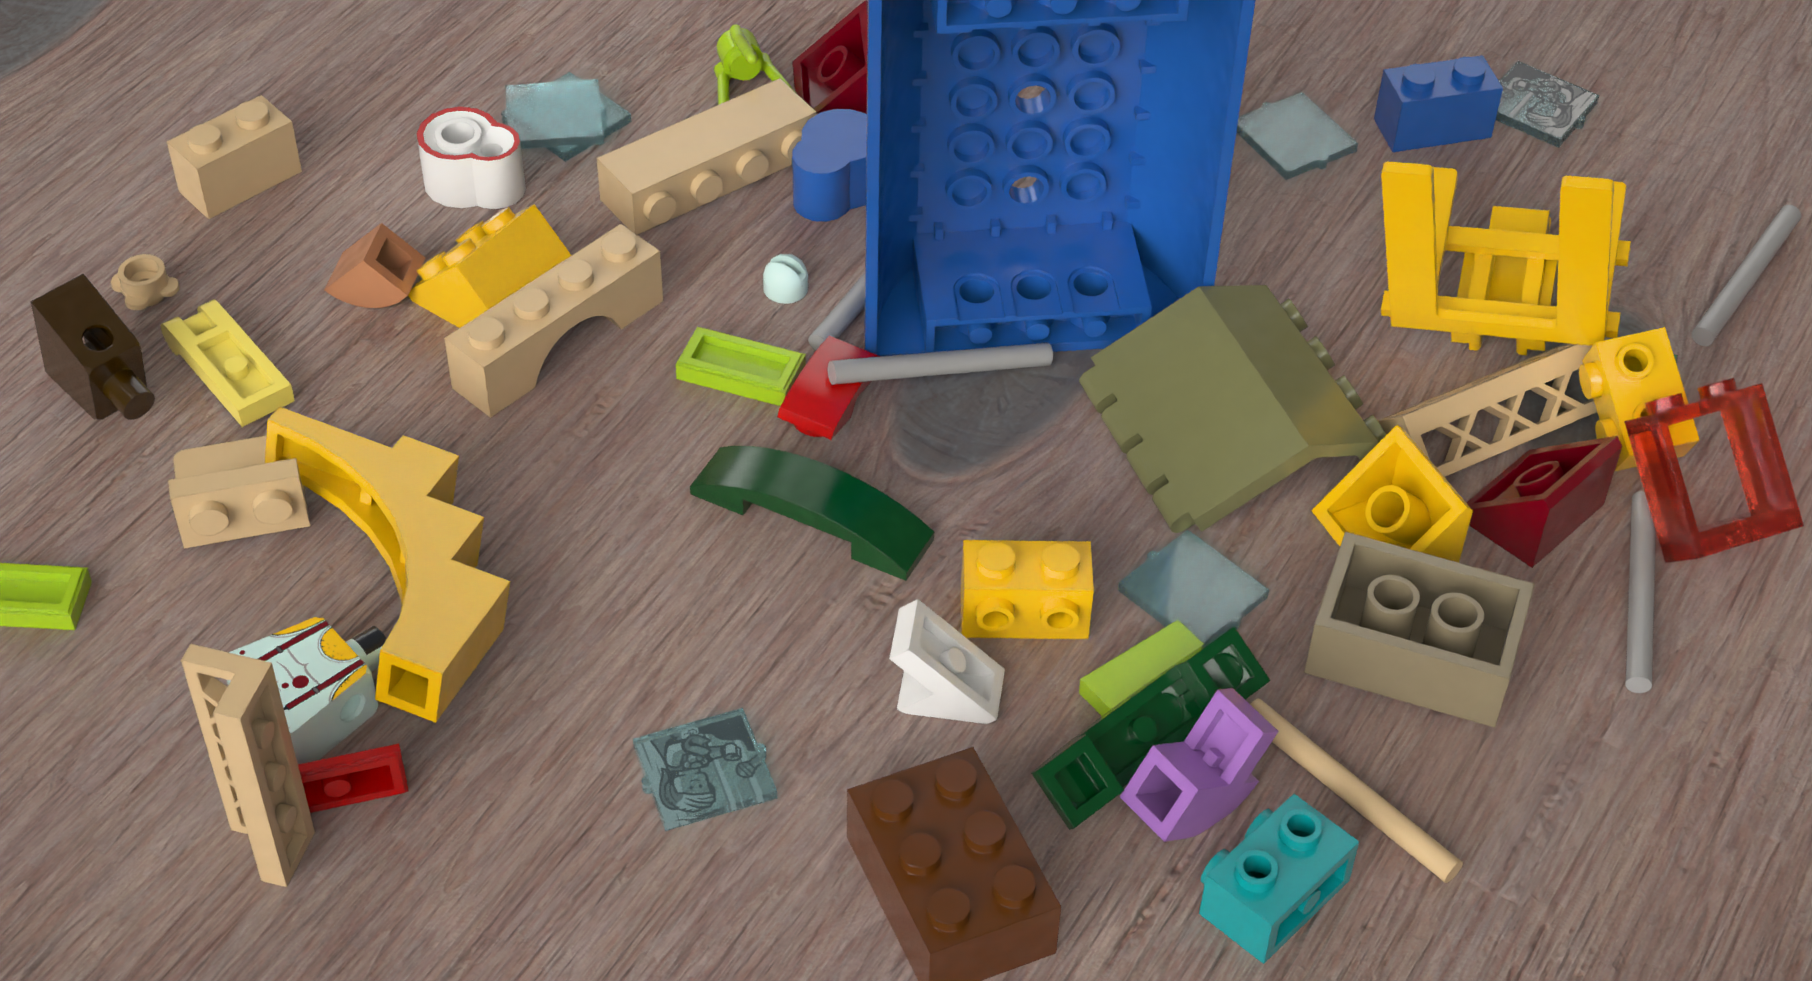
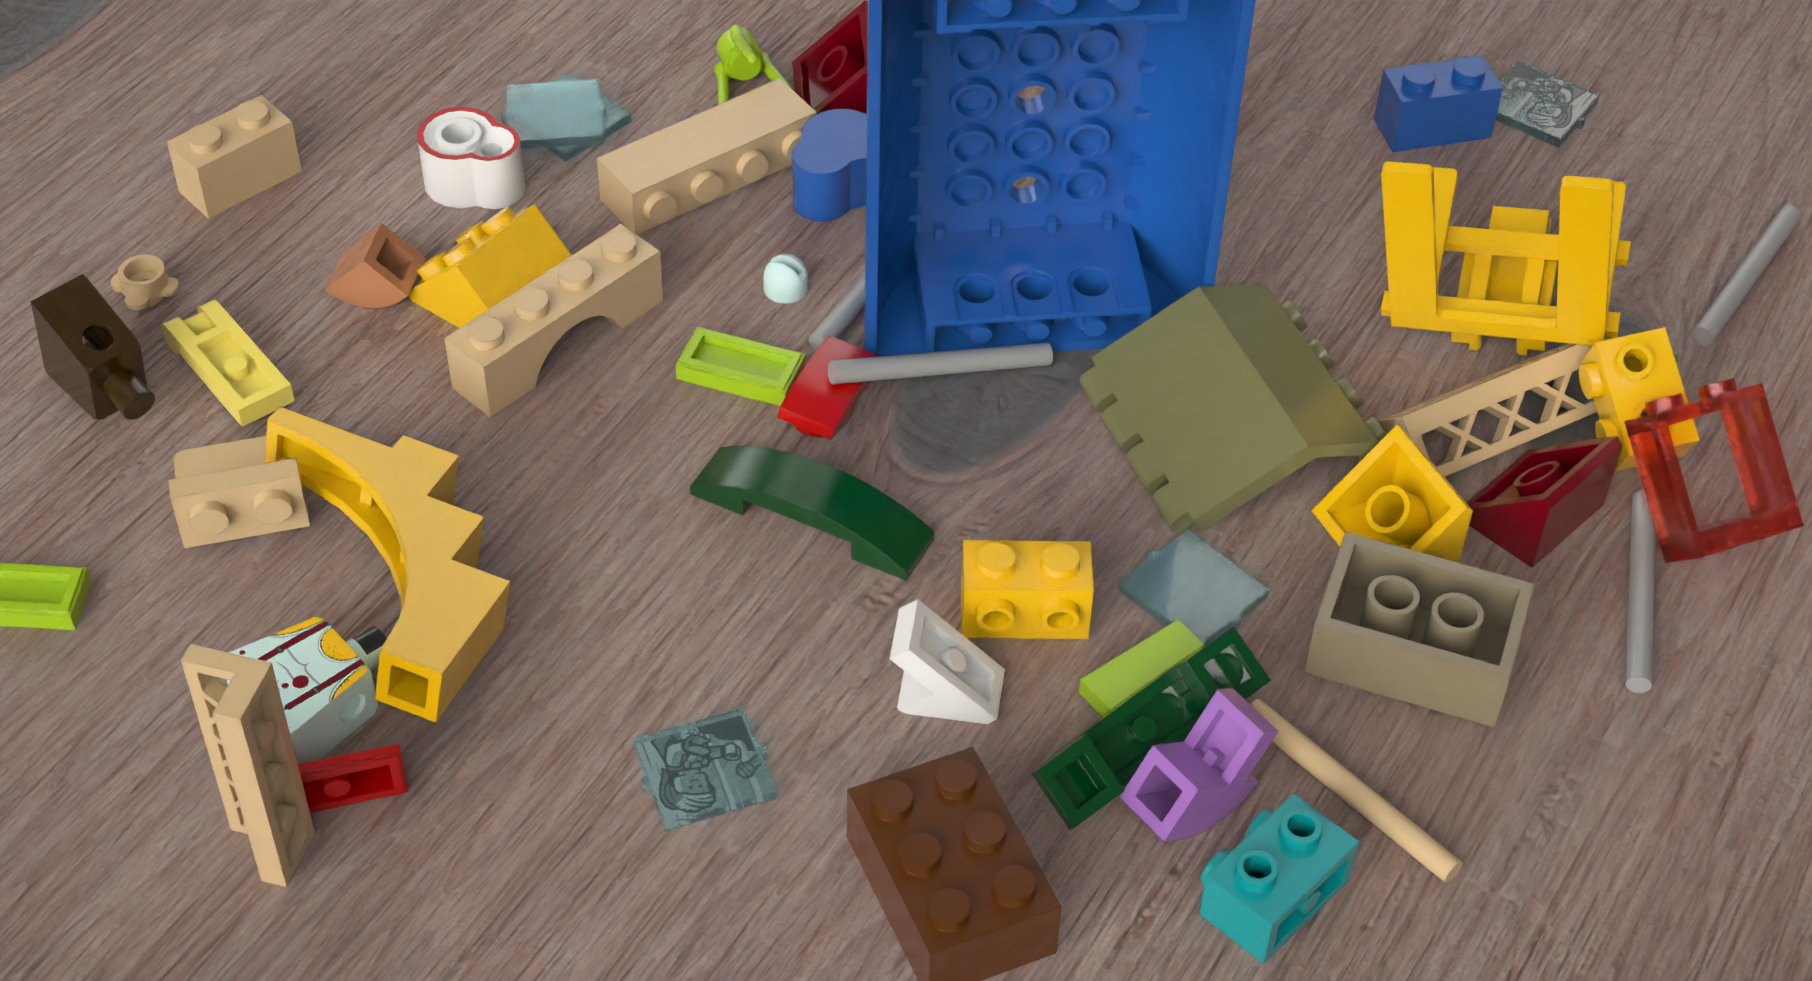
(1295, 135): clear light blue piece -> none

